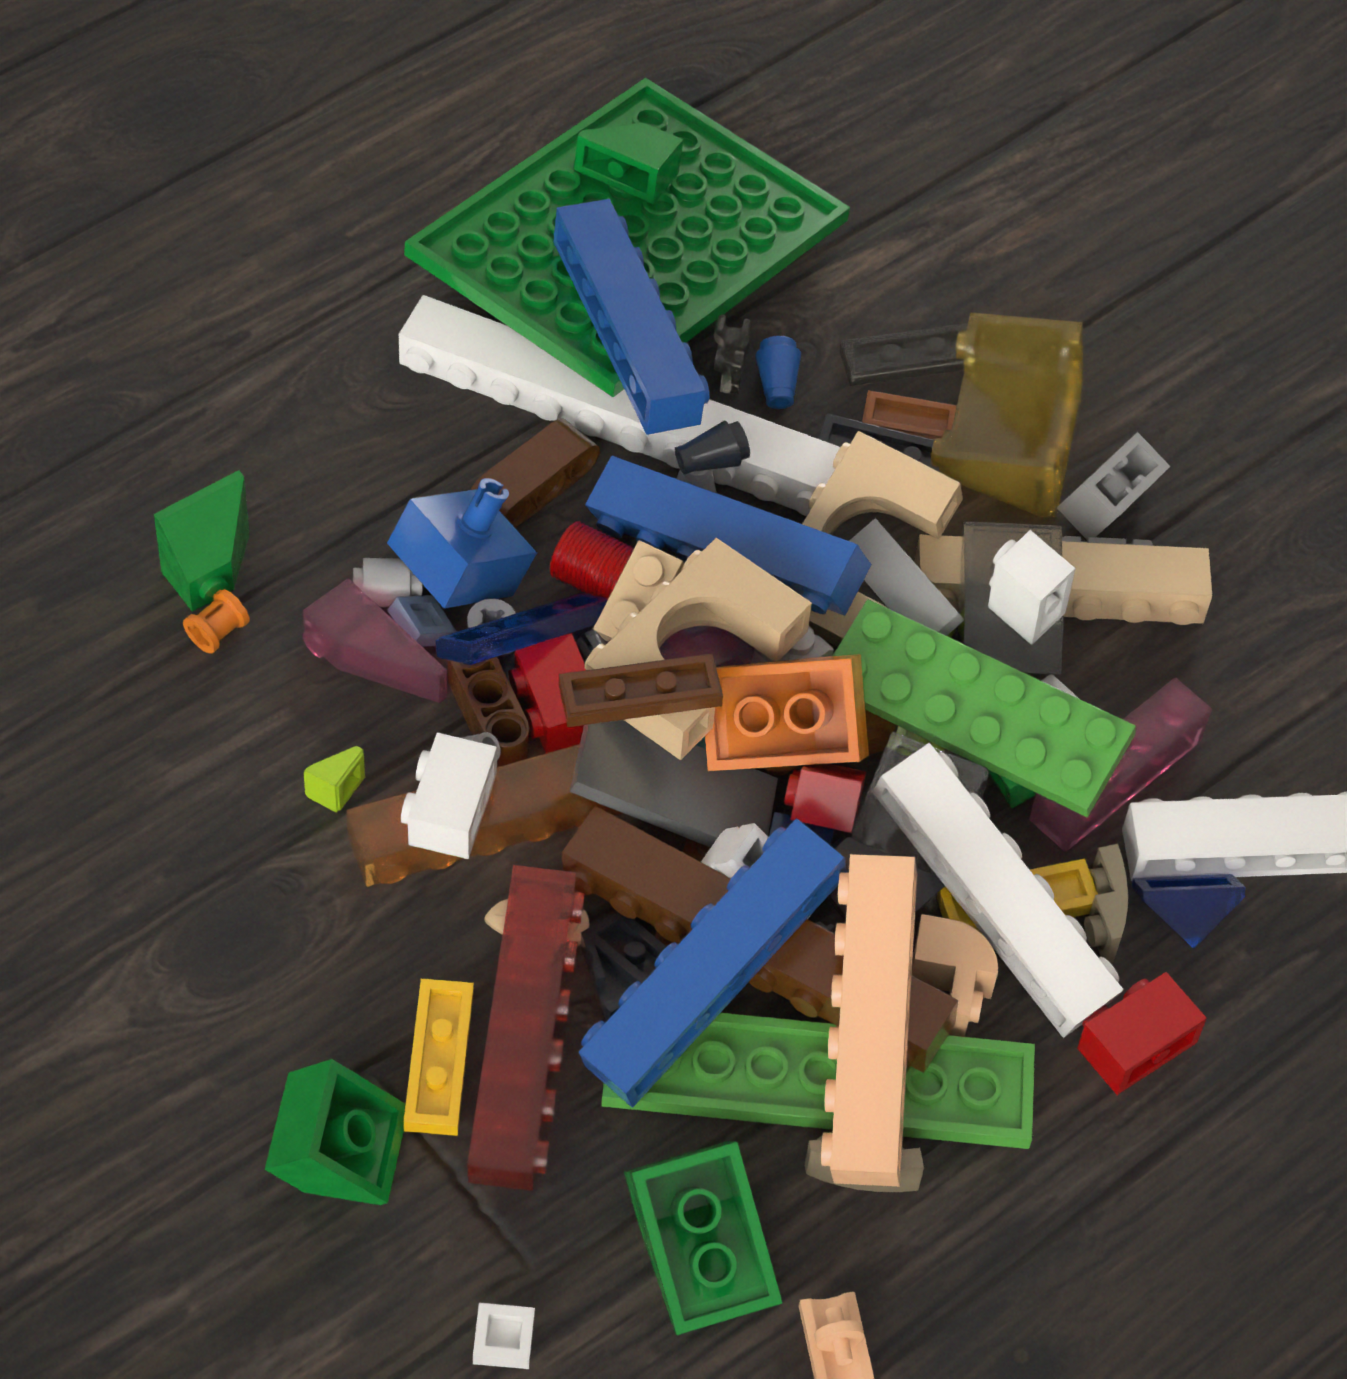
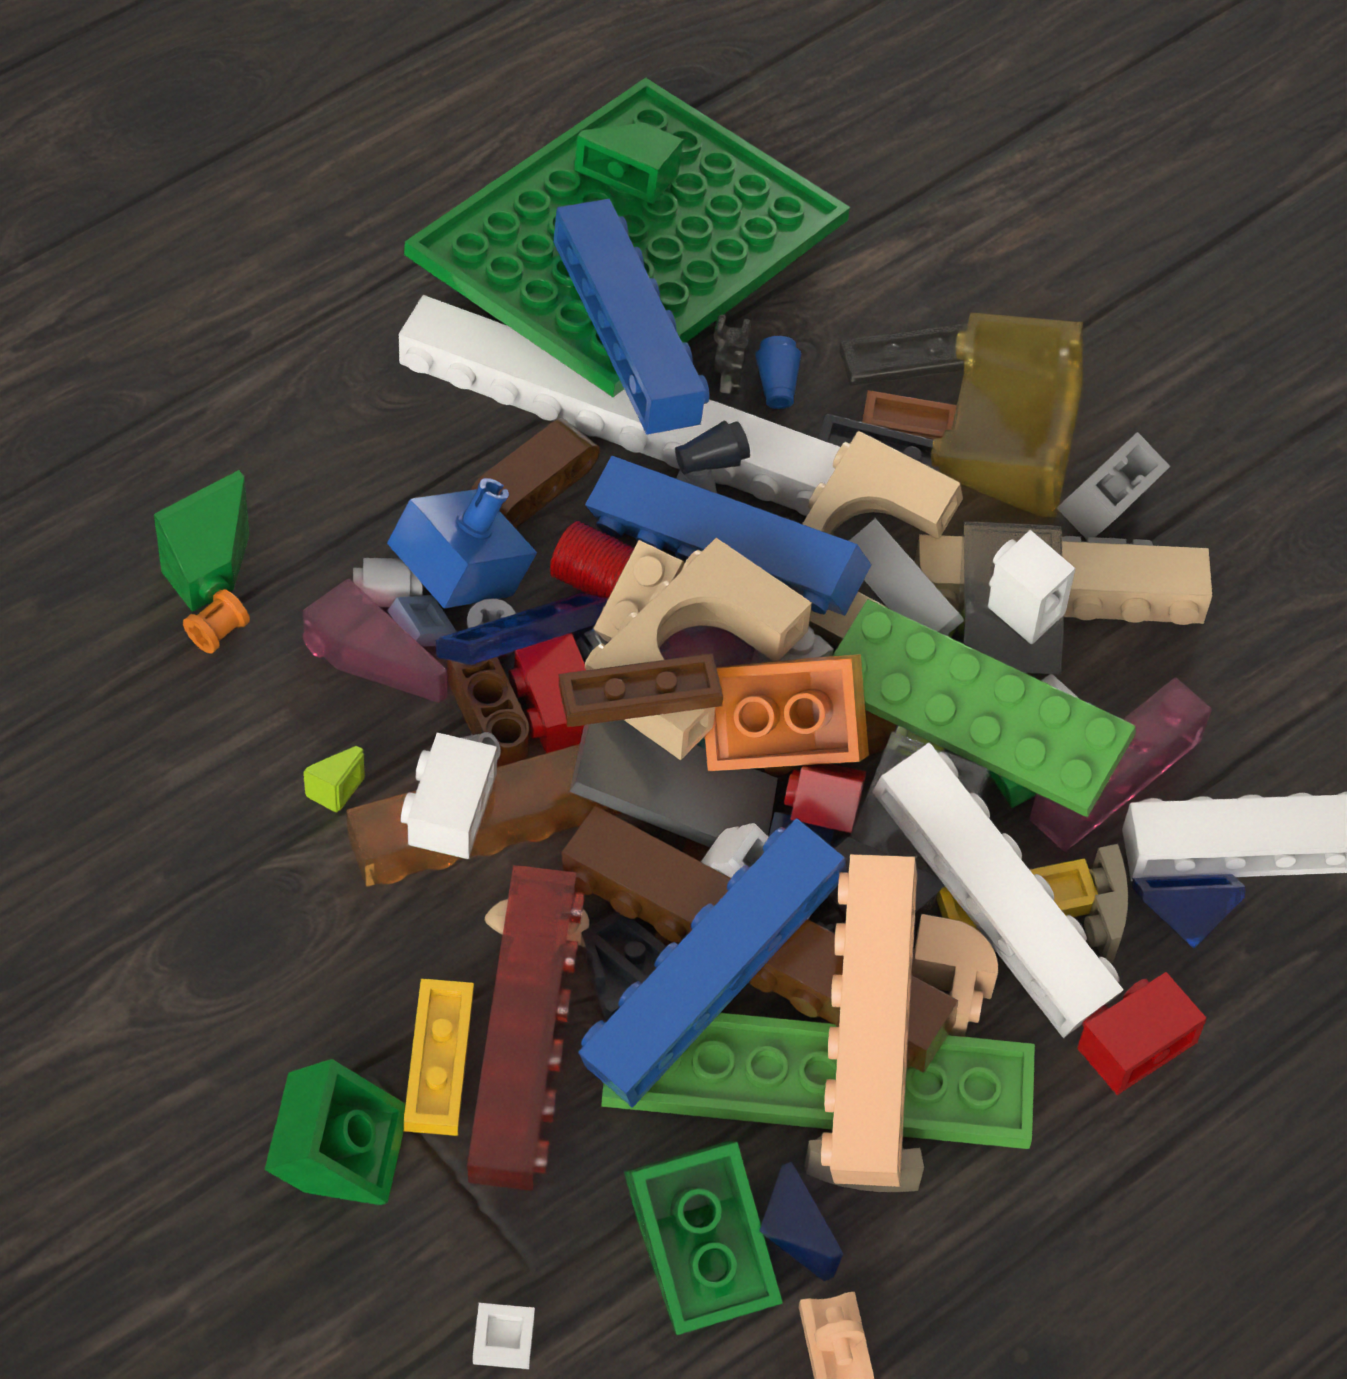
(799, 1227): none -> clear blue slope

